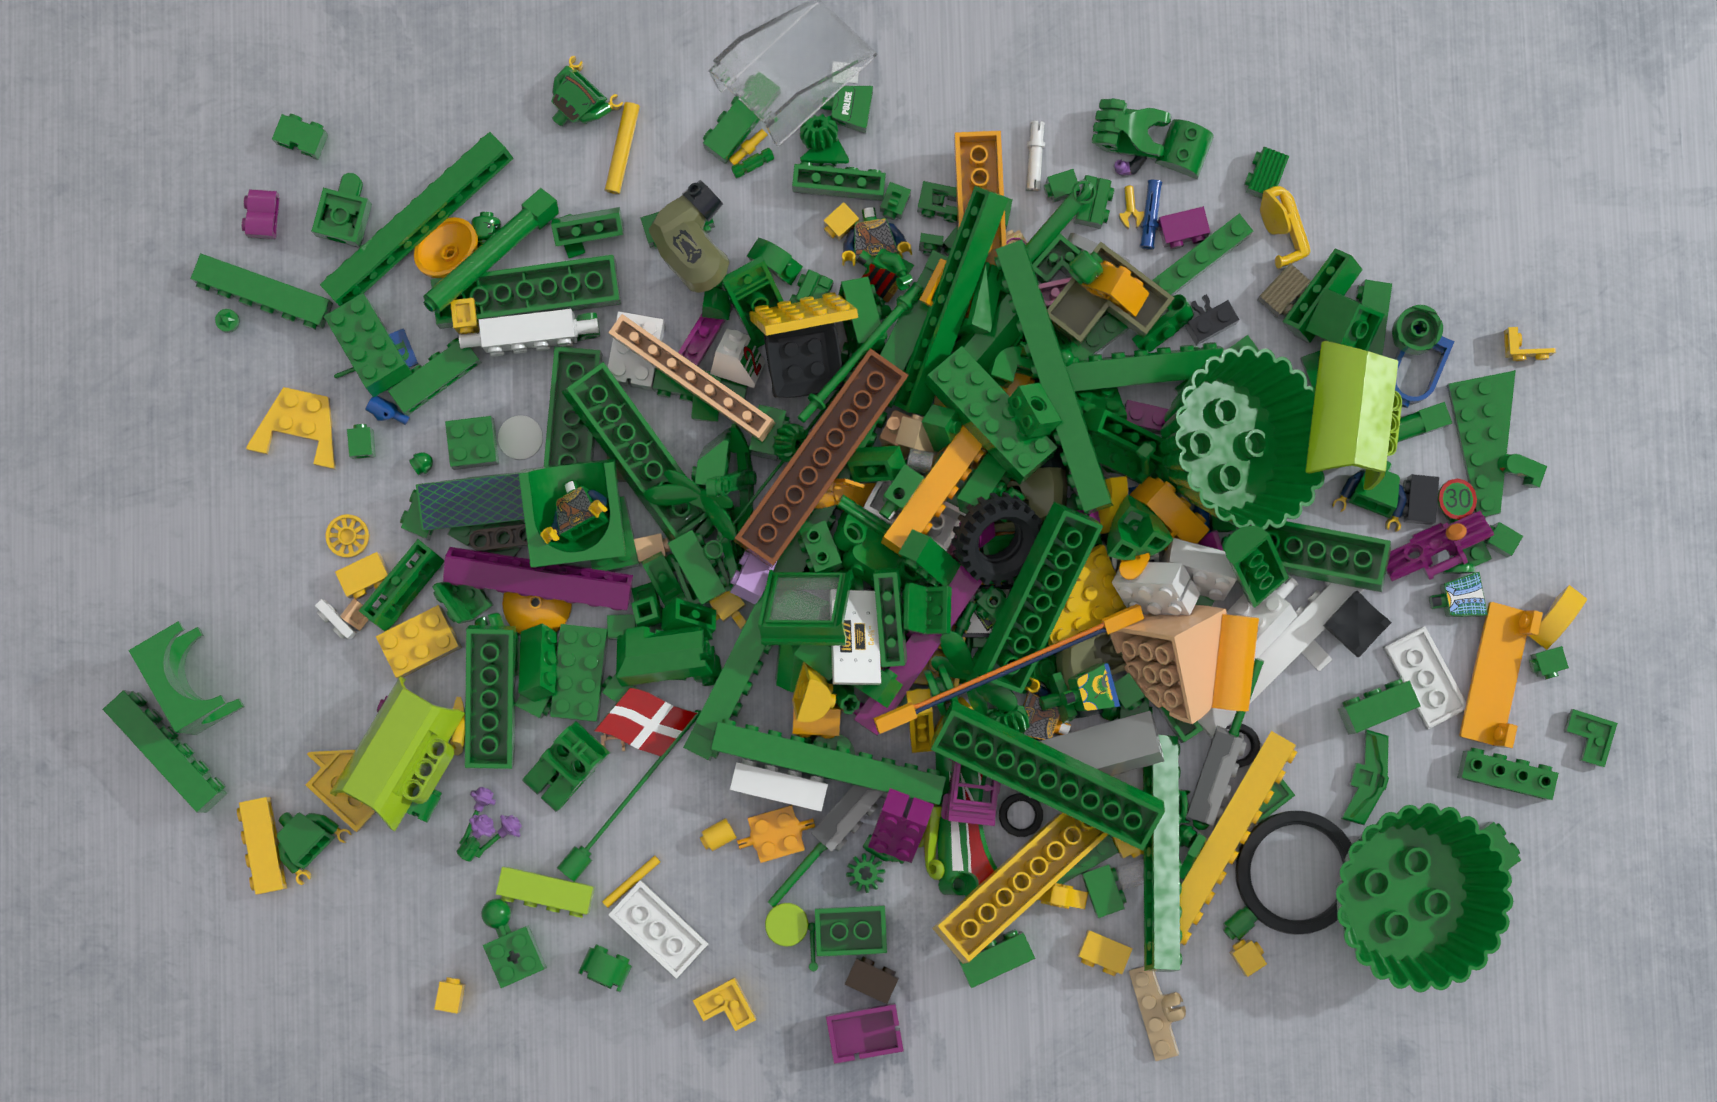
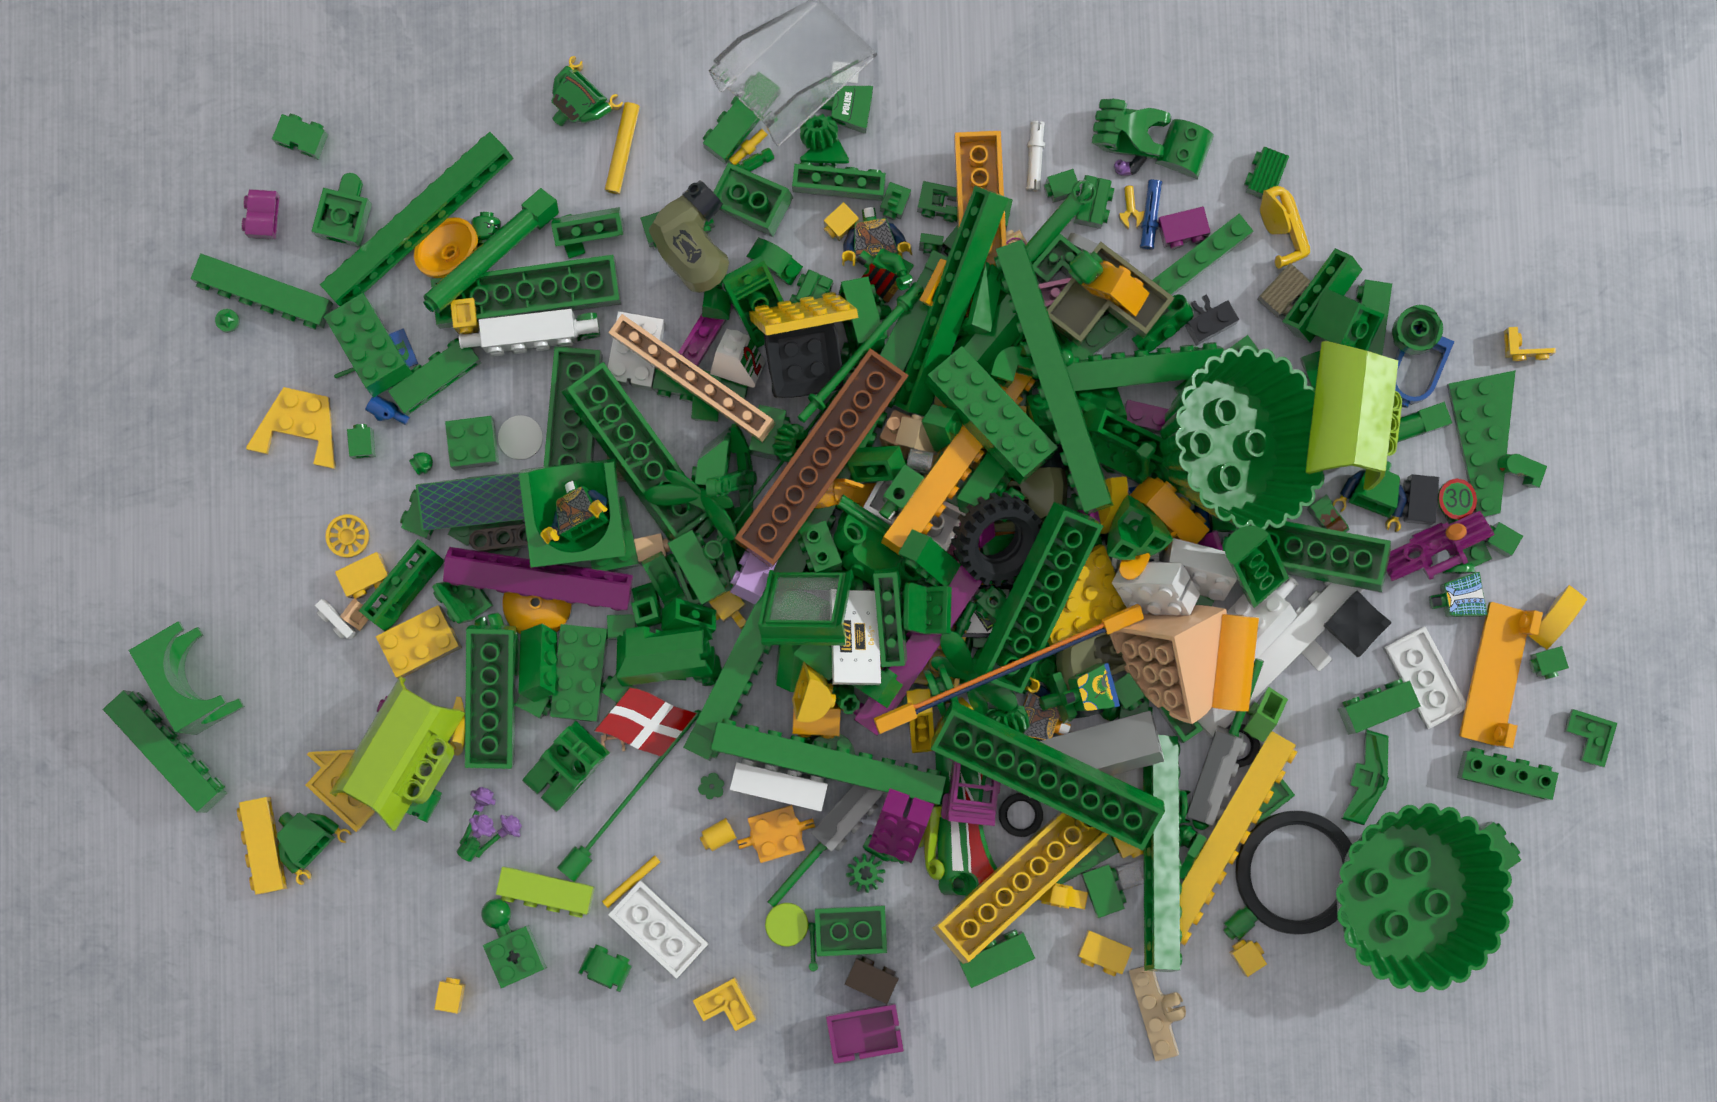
(705, 789): none -> green plant
(752, 199): none -> green slope
(1034, 410): green brick -> none
(1265, 714): none -> bright green brick
(1327, 515): none -> leg

